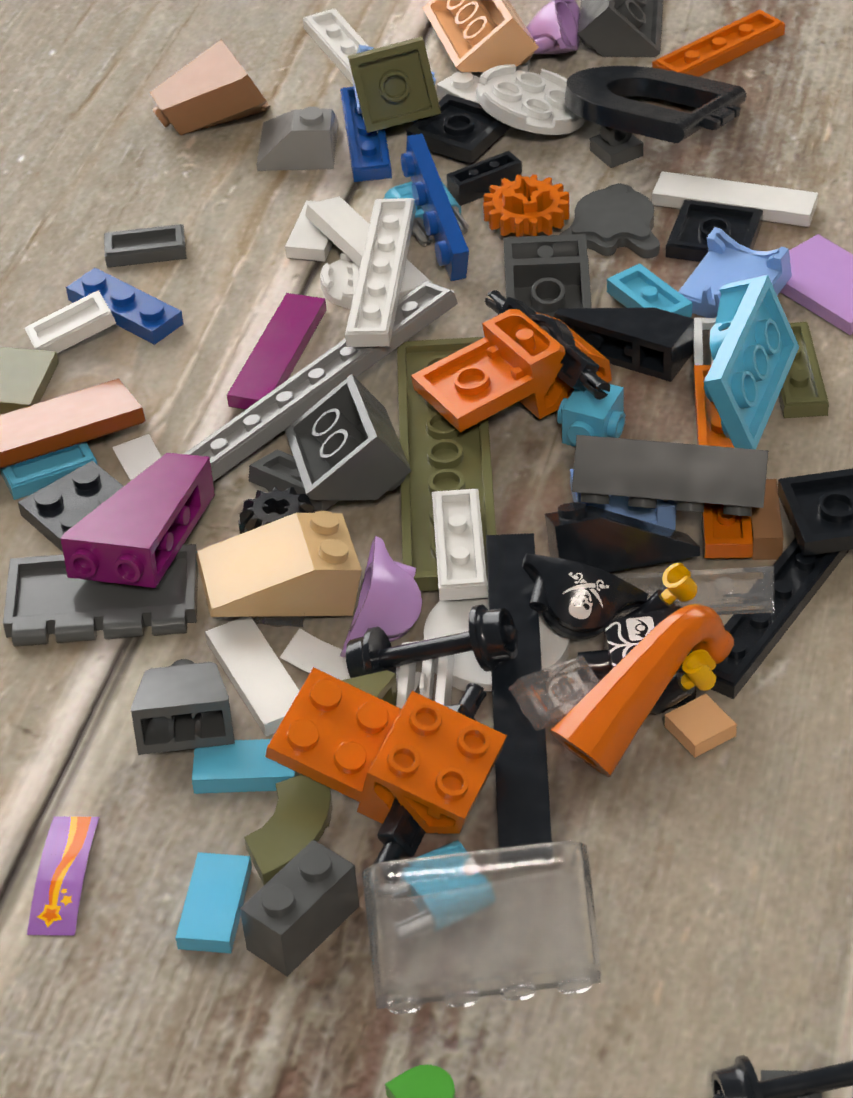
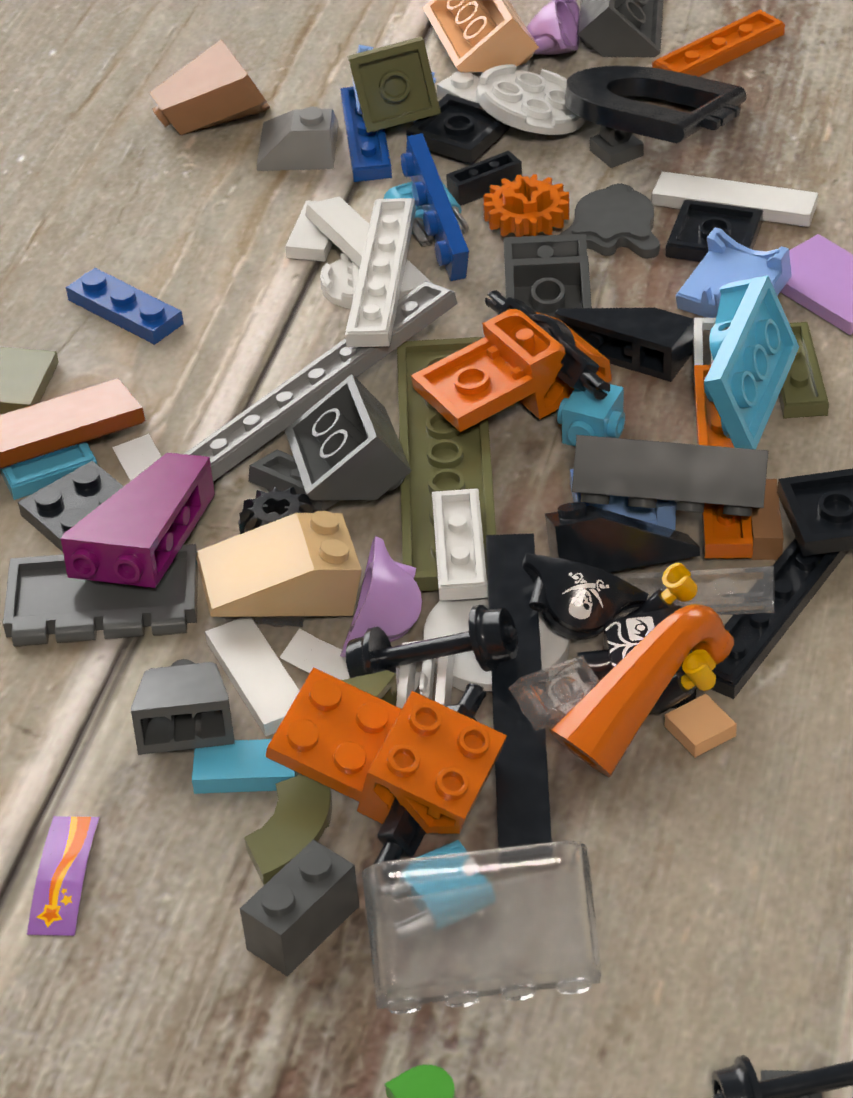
(71, 324): white tile -> none
(144, 245): dark grey tile -> none
(214, 903): medium azure tile -> none
(277, 349): magenta tile -> none
(334, 37): white tile -> none
(643, 289): medium azure plate -> none

